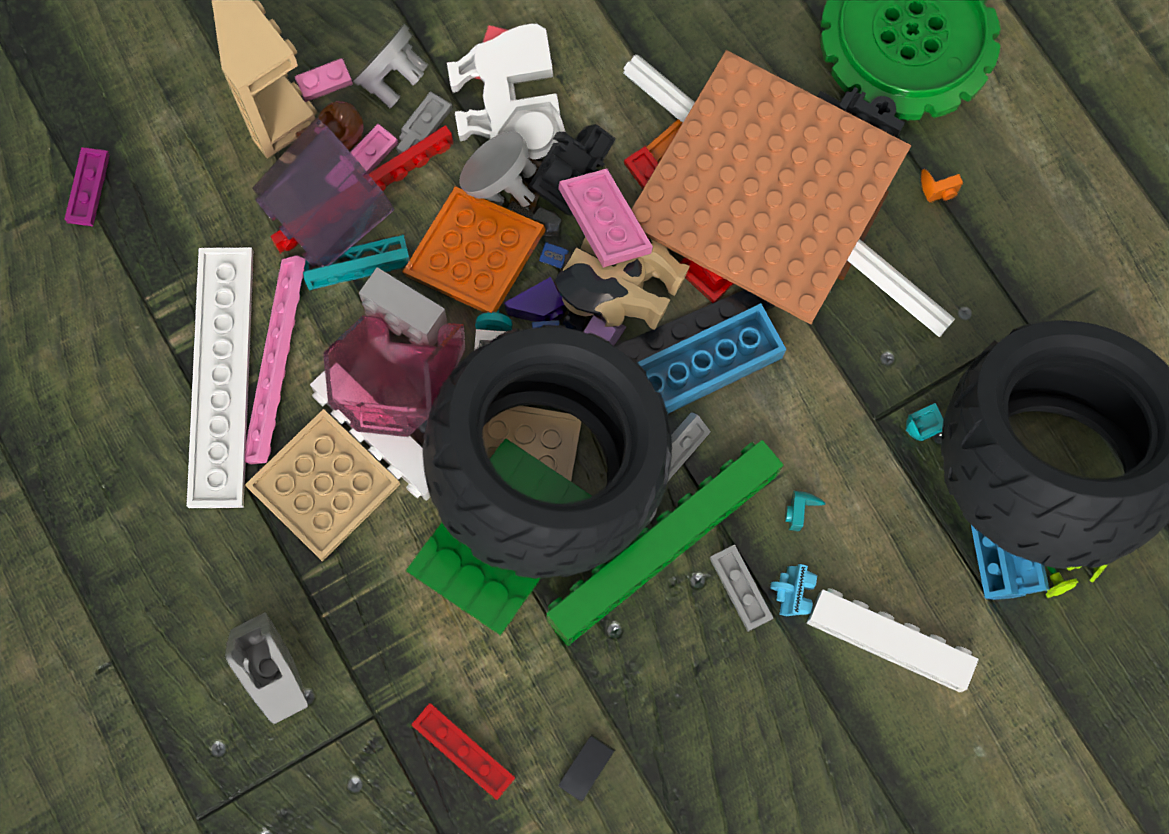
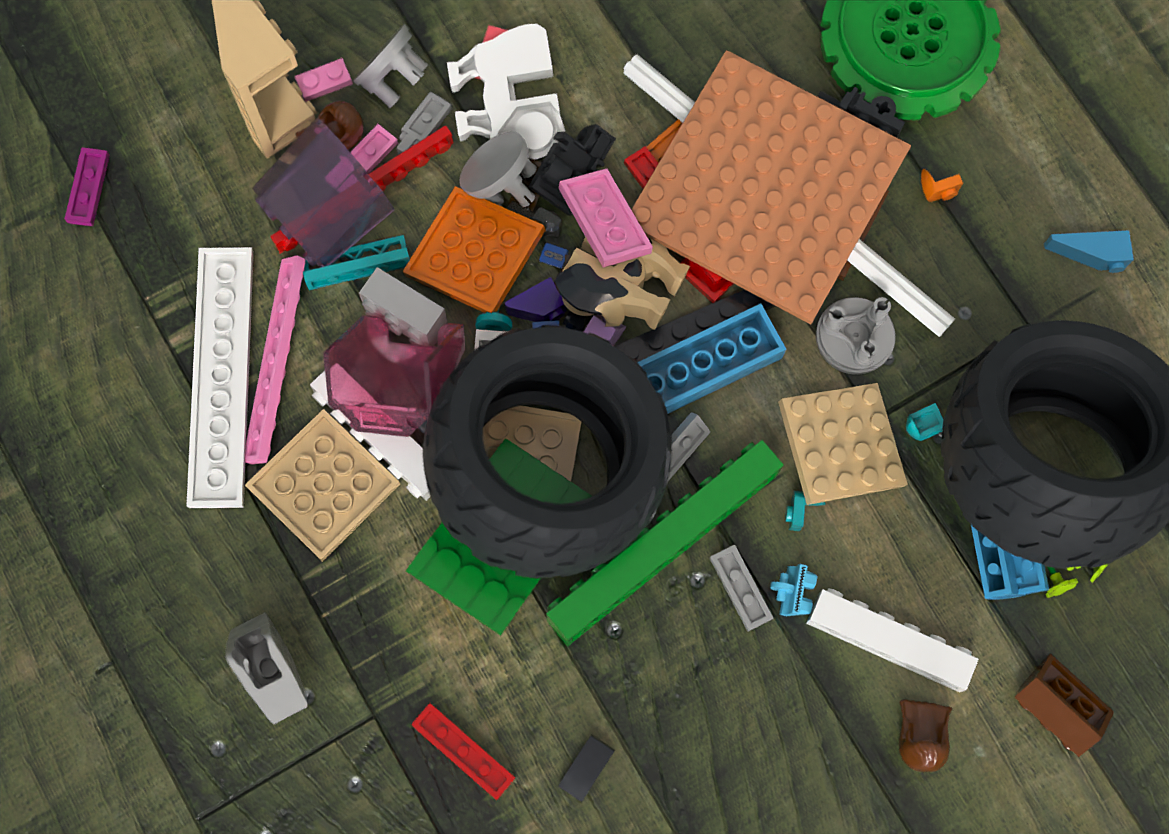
(842, 443): none -> tan plate
(856, 335): none -> light grey piece
(924, 735): none -> reddish brown piece
(1064, 705): none -> reddish brown slope
(1095, 249): none -> dark azure slope

